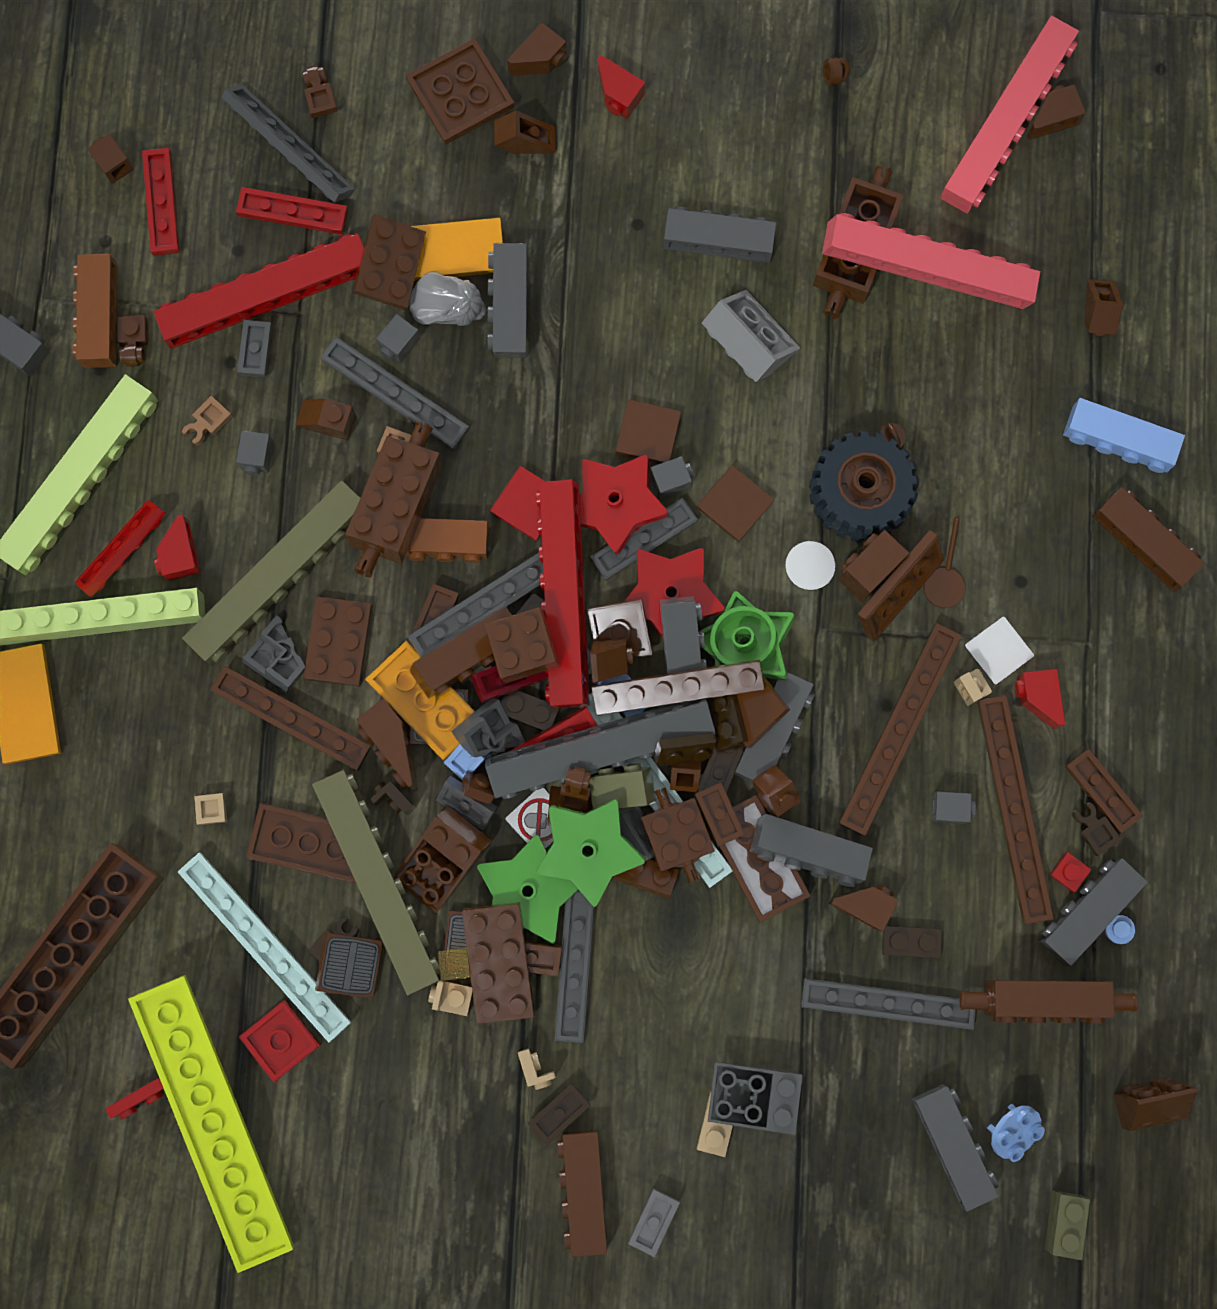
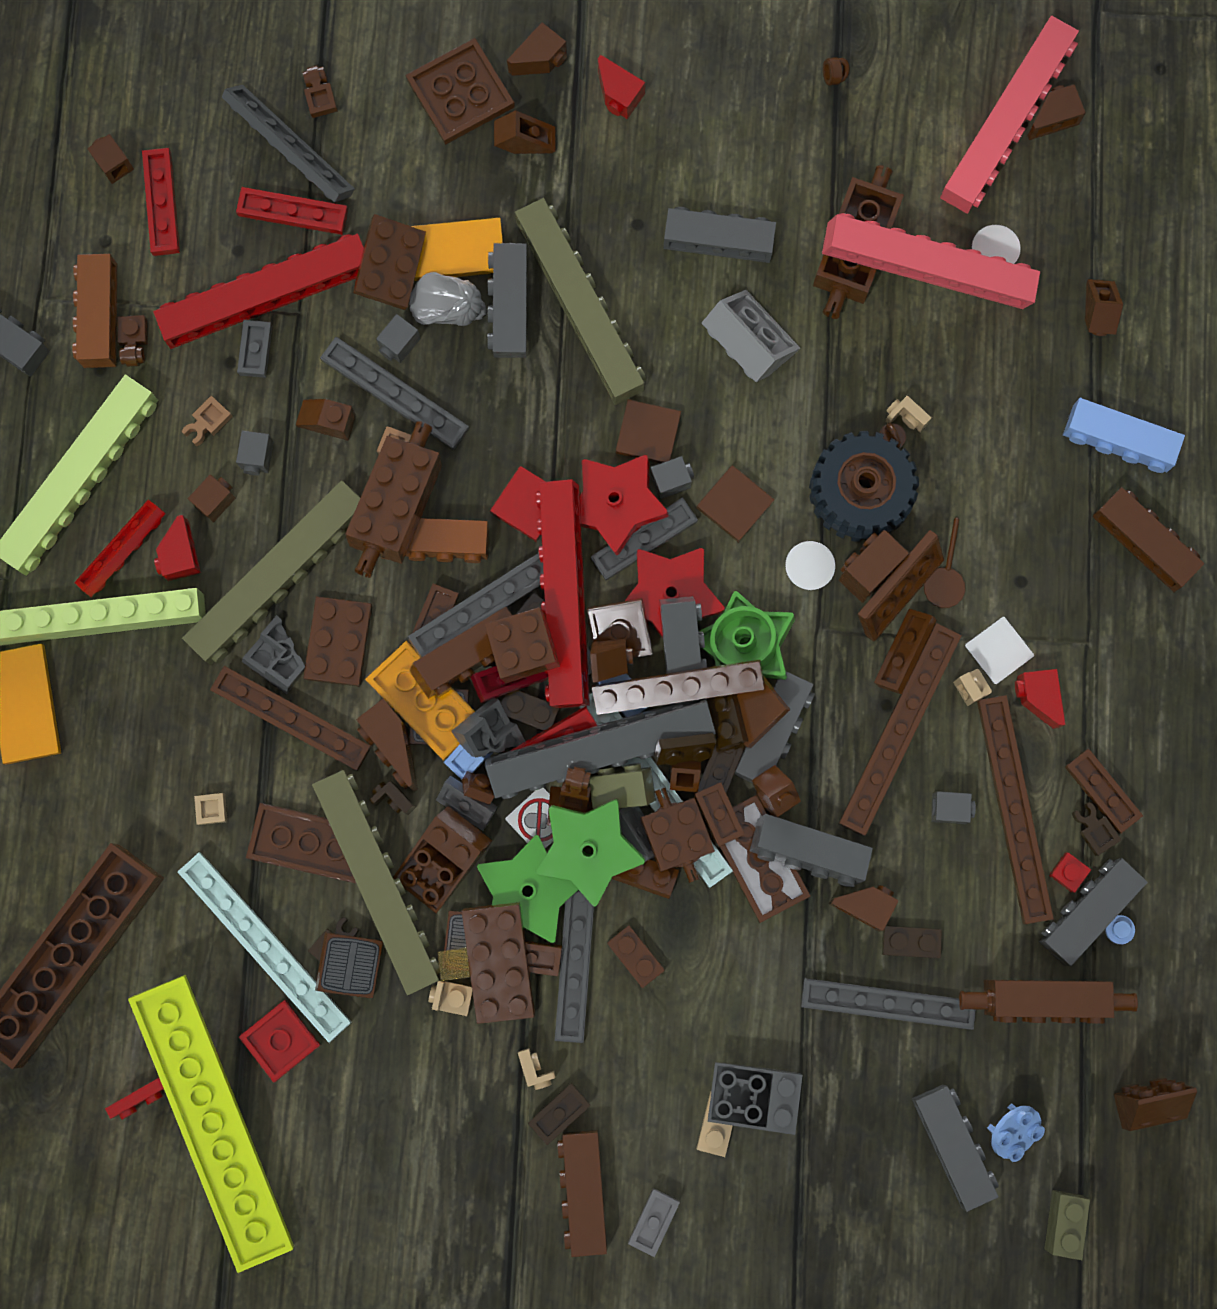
(212, 497): none -> reddish brown brick
(579, 301): none -> olive brick
(635, 956): none -> reddish brown plate
(905, 651): none -> reddish brown plate
(912, 414): none -> tan bracket
(997, 241): none -> white sticker

